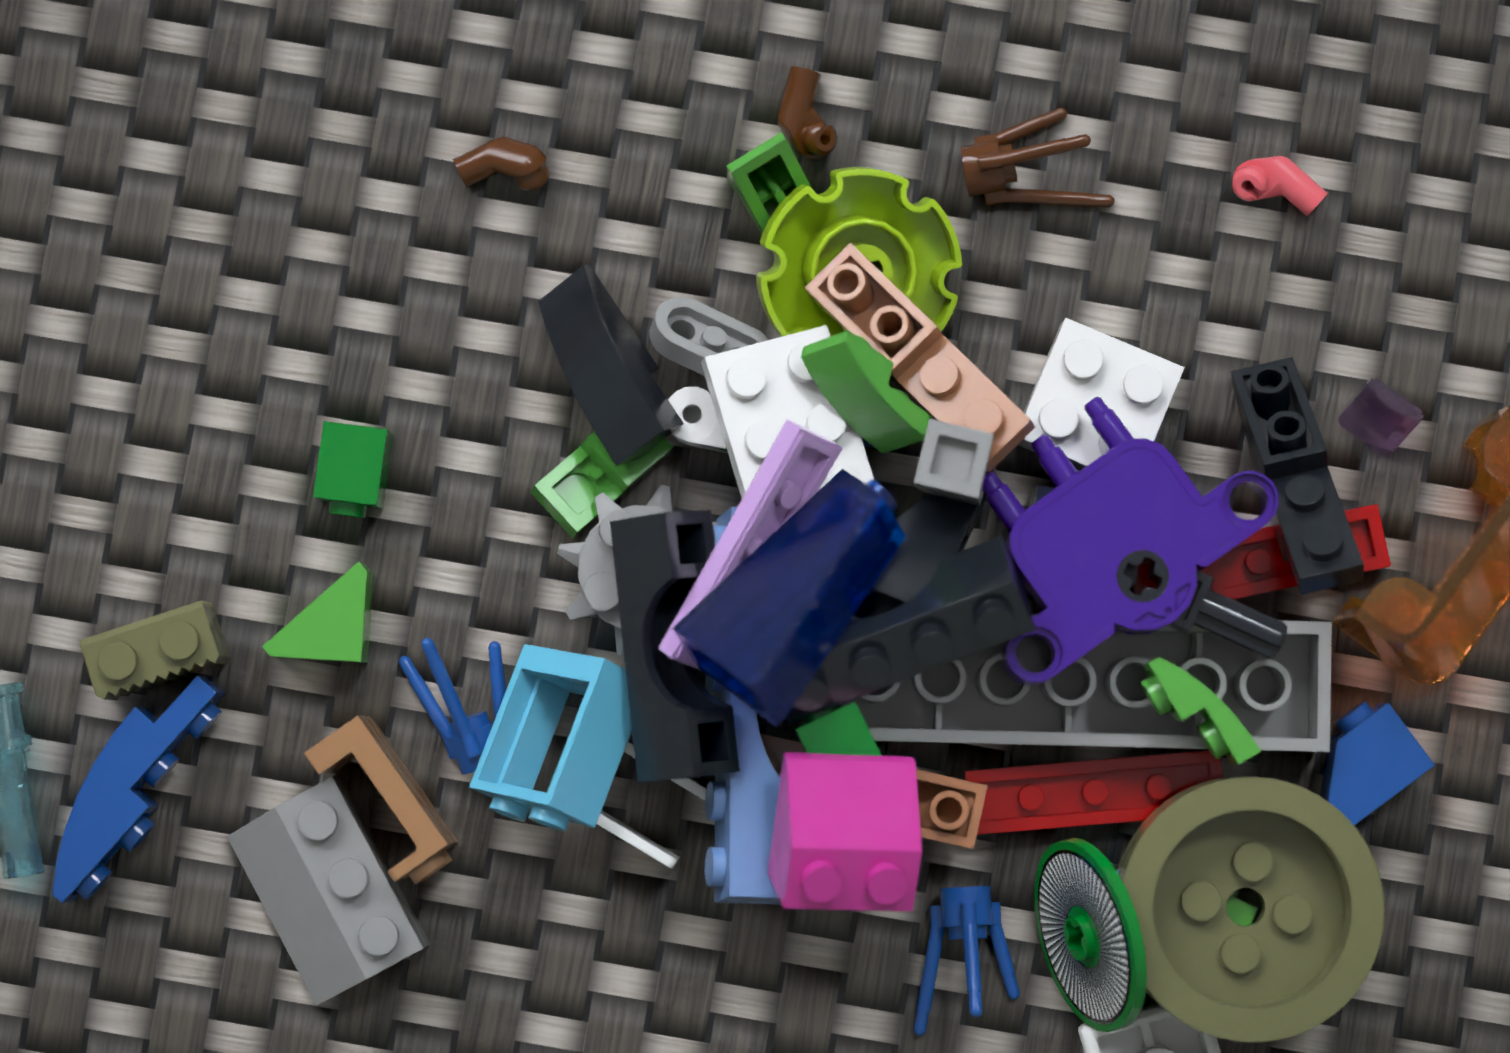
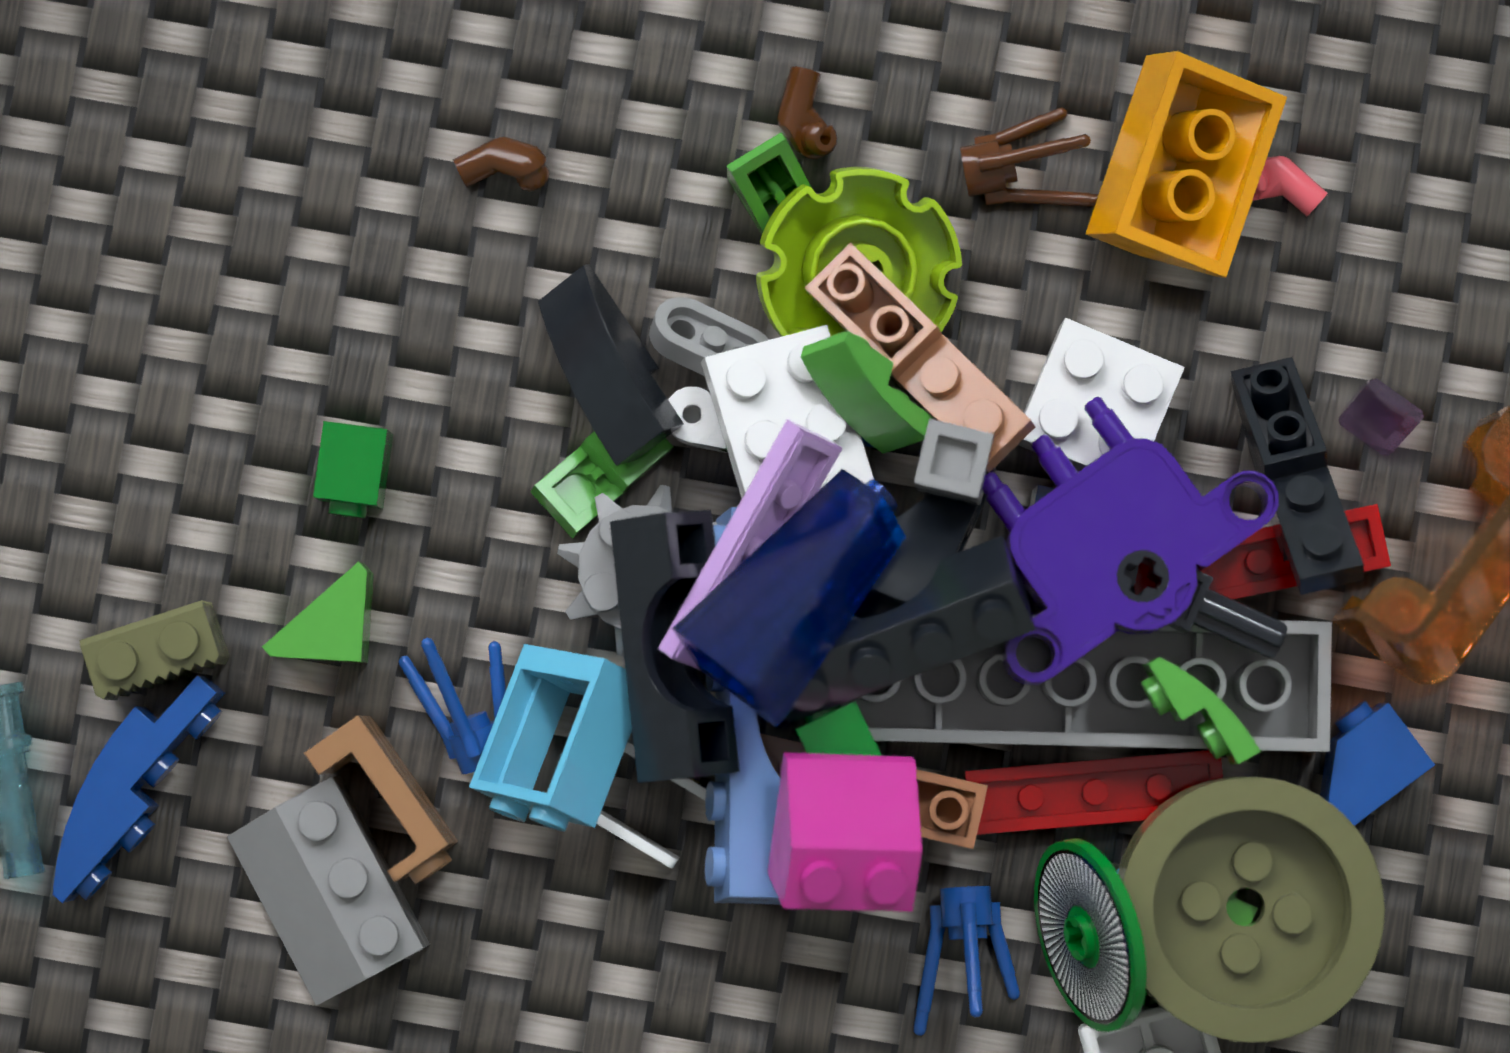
(1186, 164): none -> light orange slope

